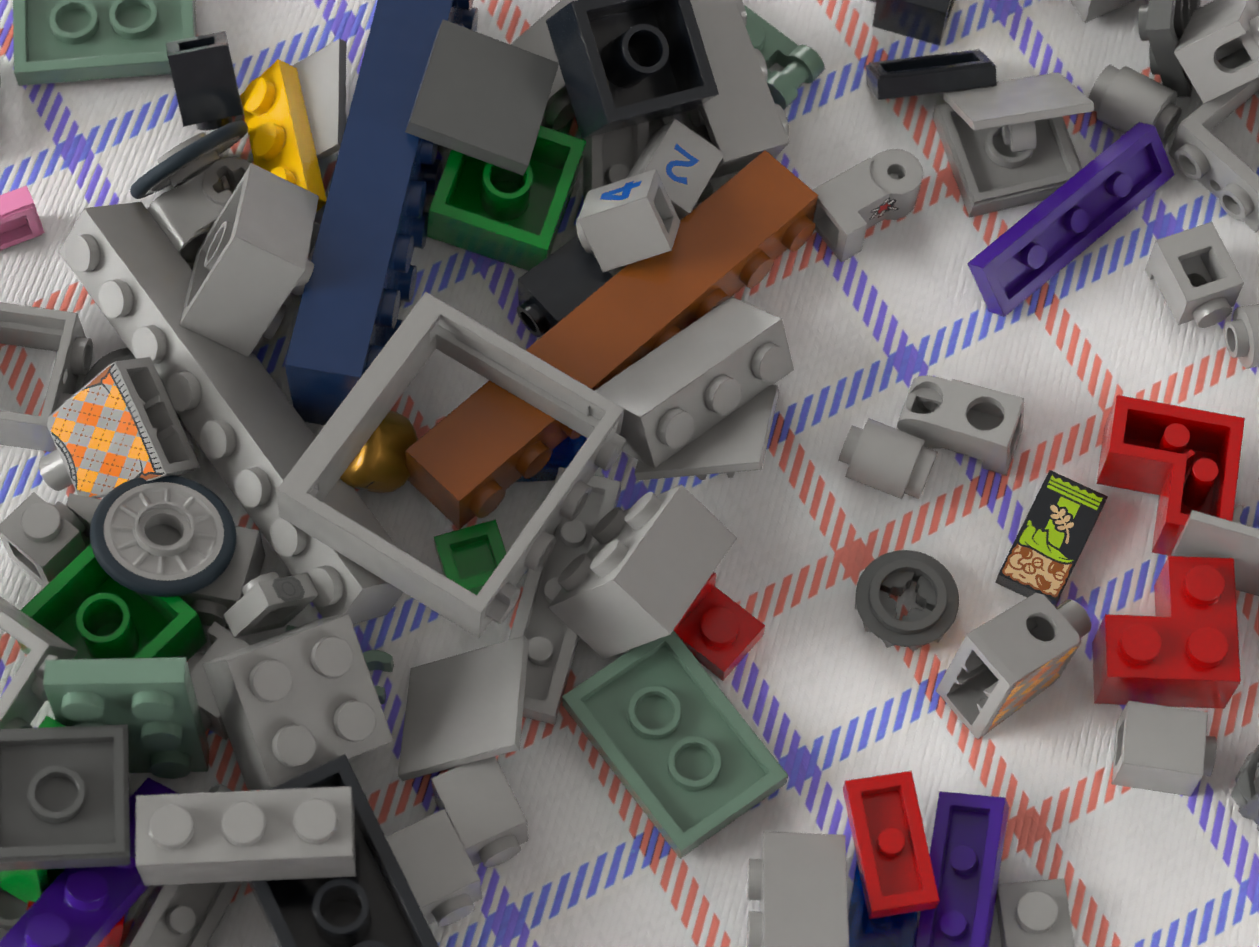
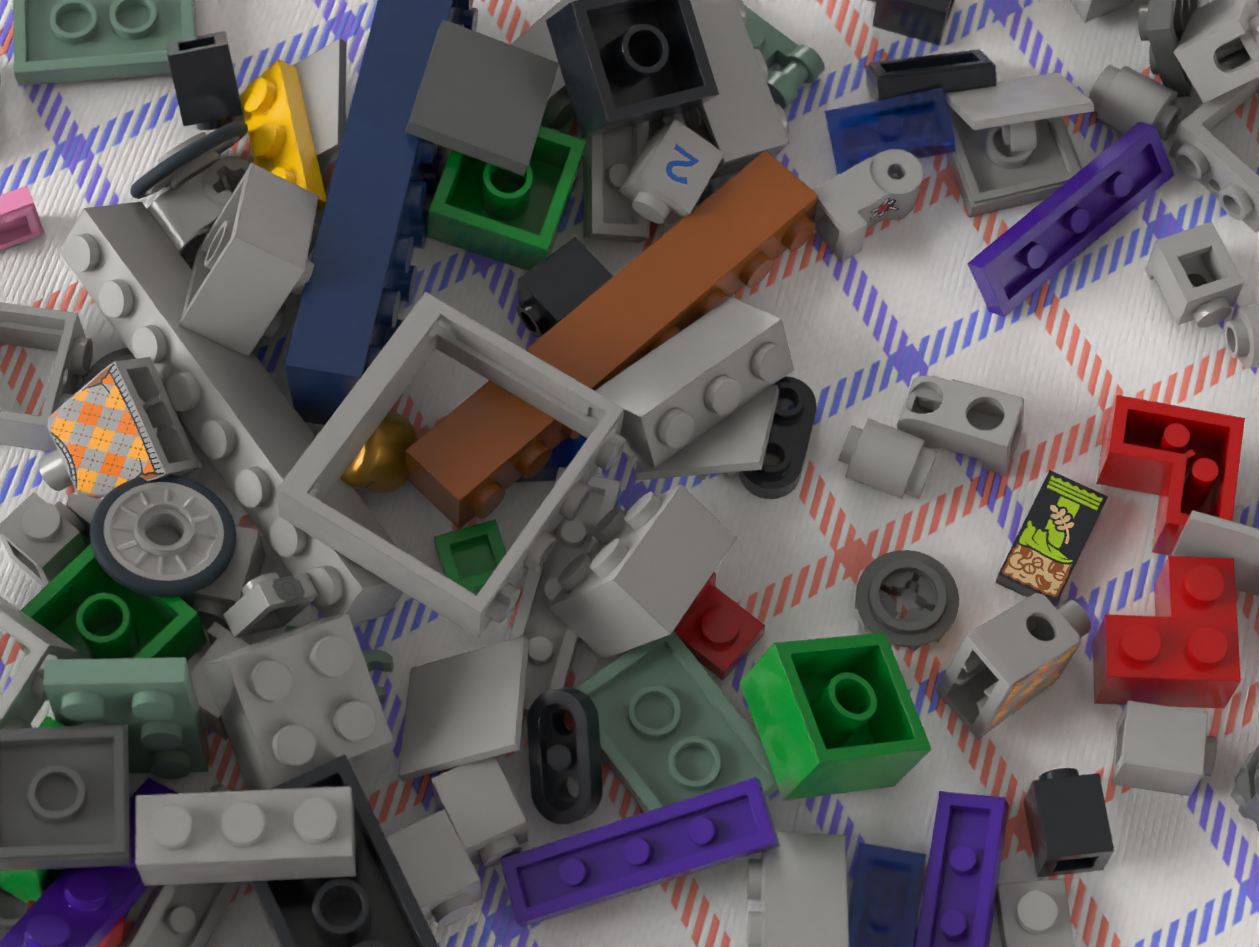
(560, 753): none -> black plate
(628, 221): light grey brick -> none
(639, 852): none -> dark purple plate
(787, 440): none -> black plate
(834, 715): none -> green brick
(890, 844): red plate -> none
(906, 122): none -> clear blue plate
(1068, 823): none -> black brick

